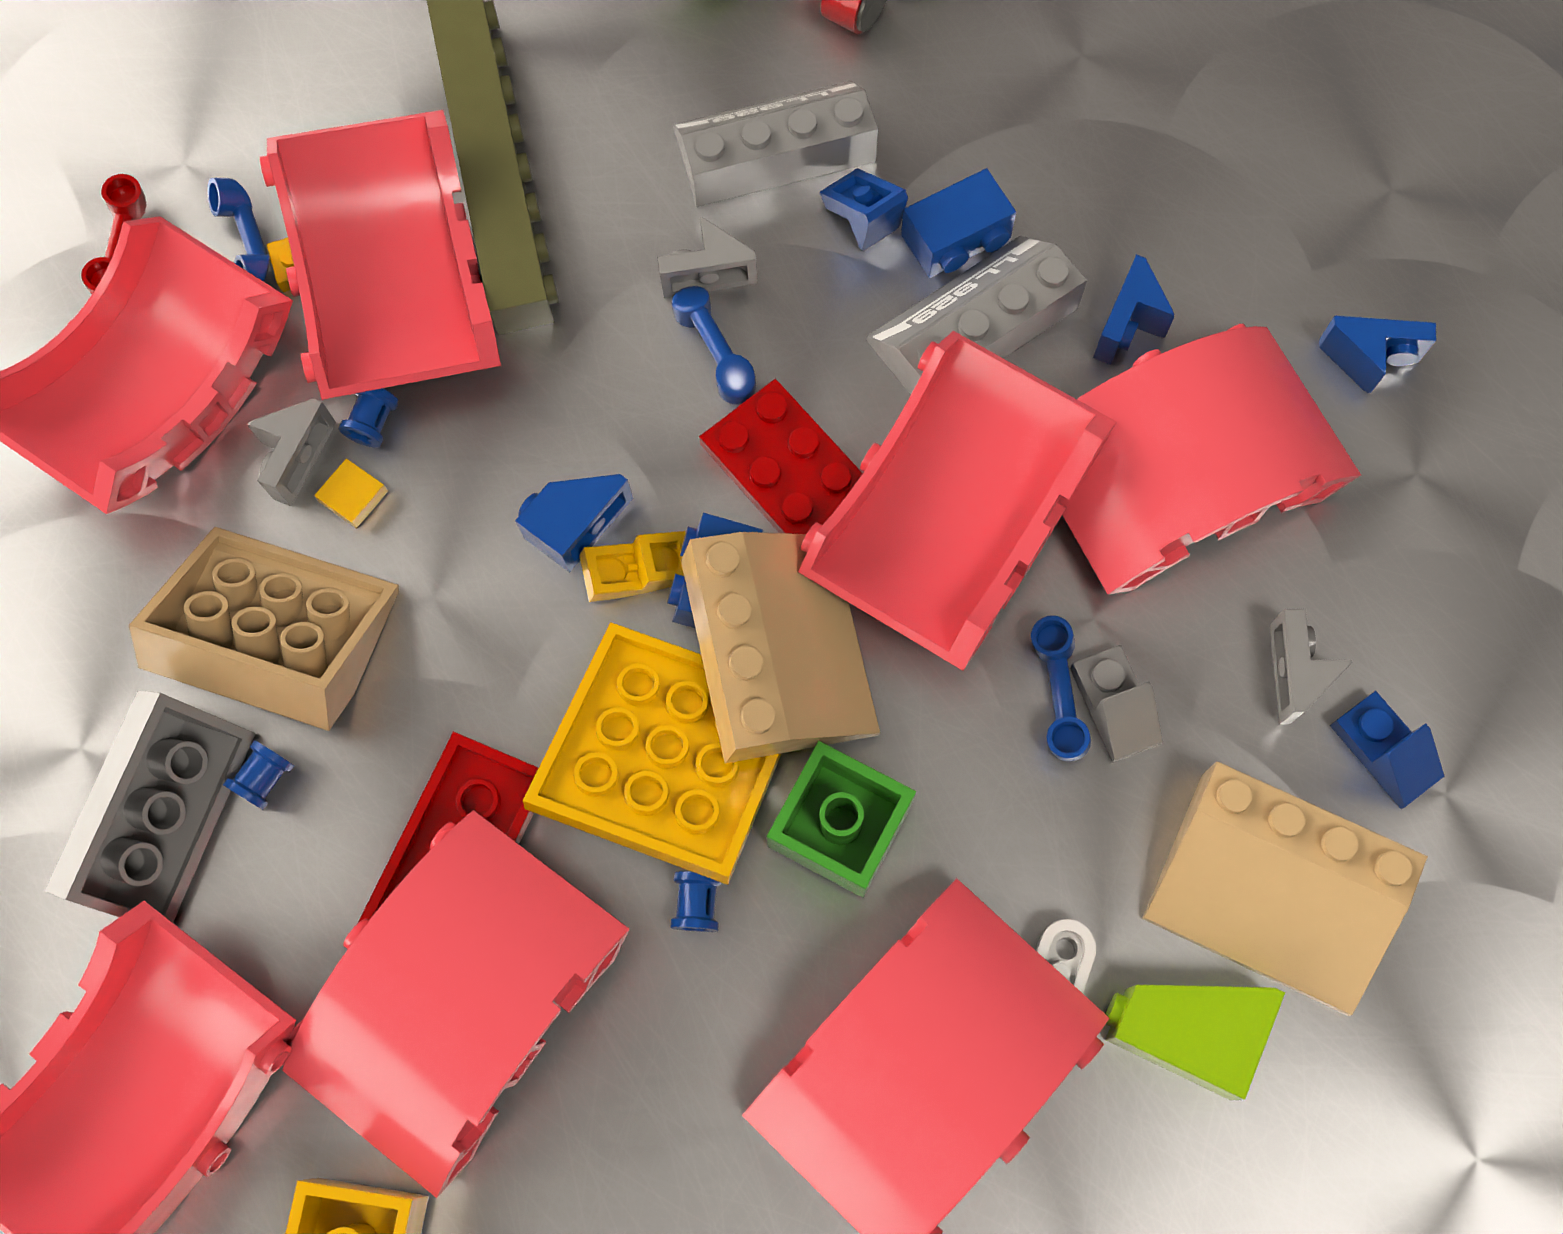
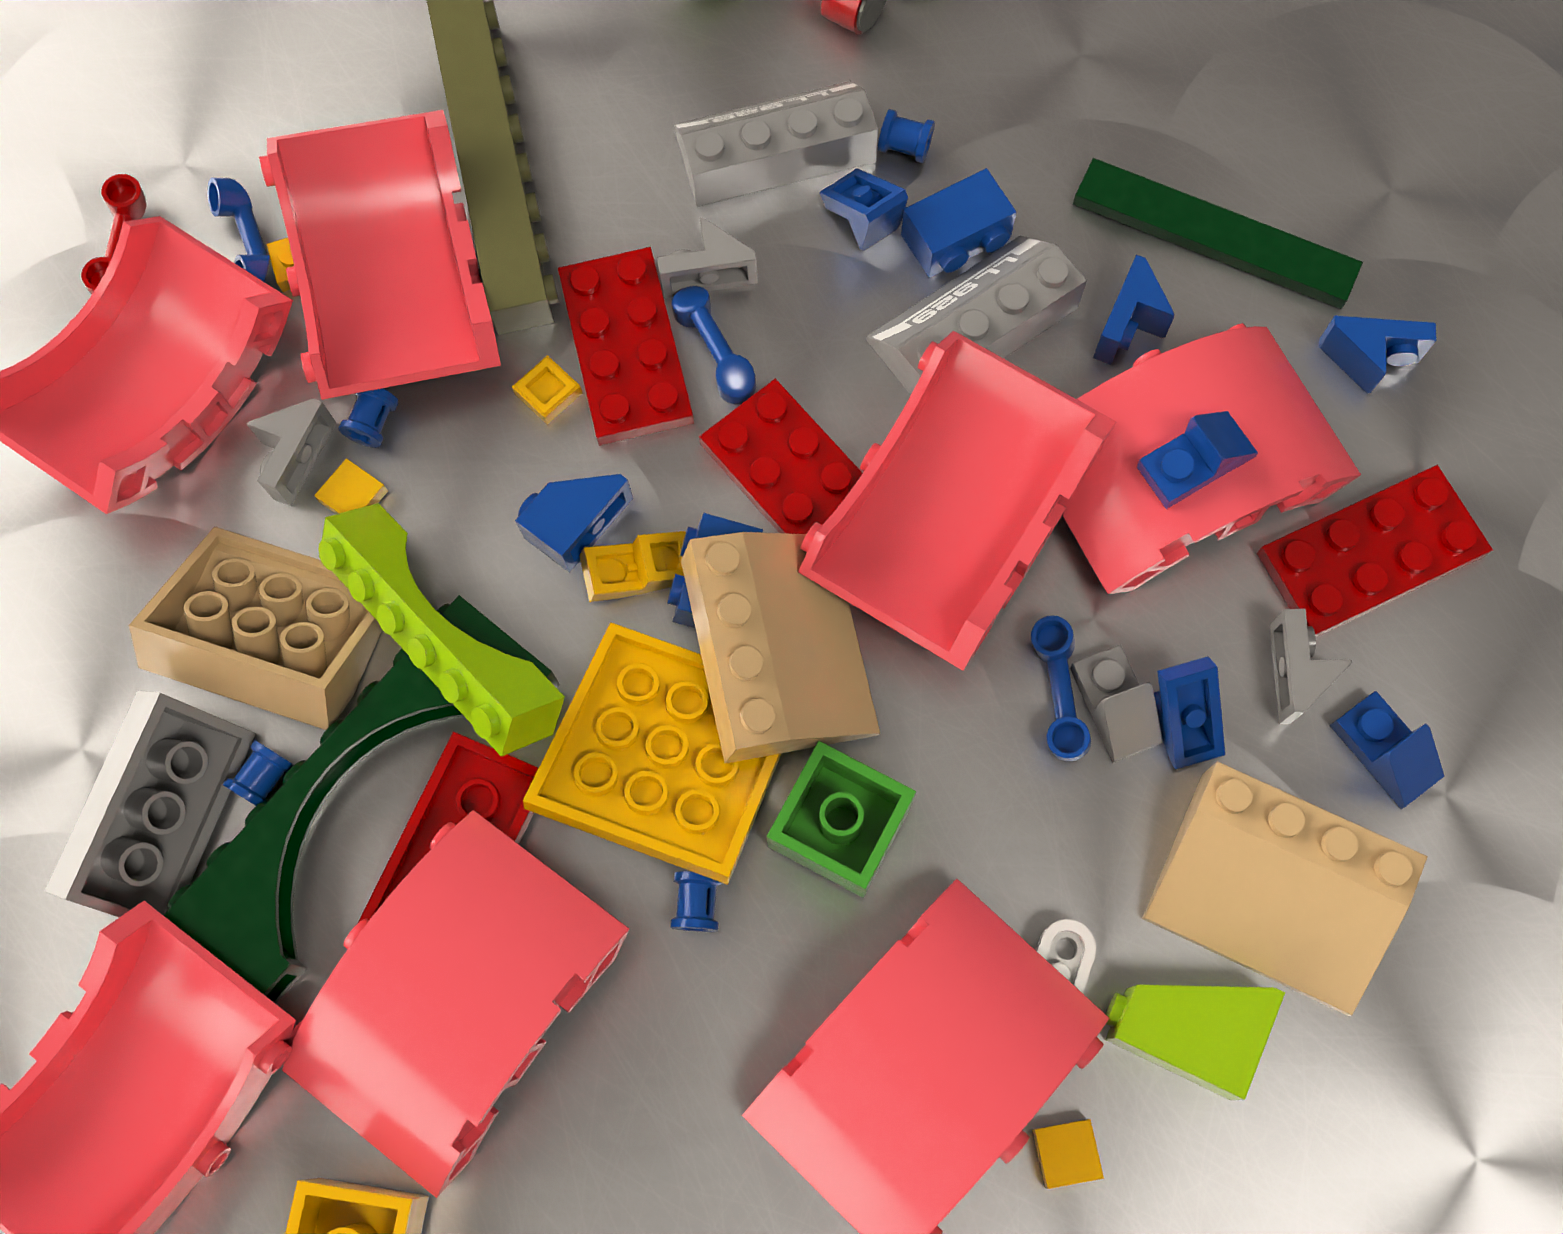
(246, 893): none -> dark green arch
(496, 692): none -> lime arch
(547, 390): none -> yellow tile
(625, 346): none -> red plate
(906, 136): none -> blue bush
(1067, 1153): none -> yellow tile
(1190, 712): none -> blue slope
(1201, 455): none -> blue slope
(1218, 233): none -> dark green tile
(1374, 550): none -> red plate

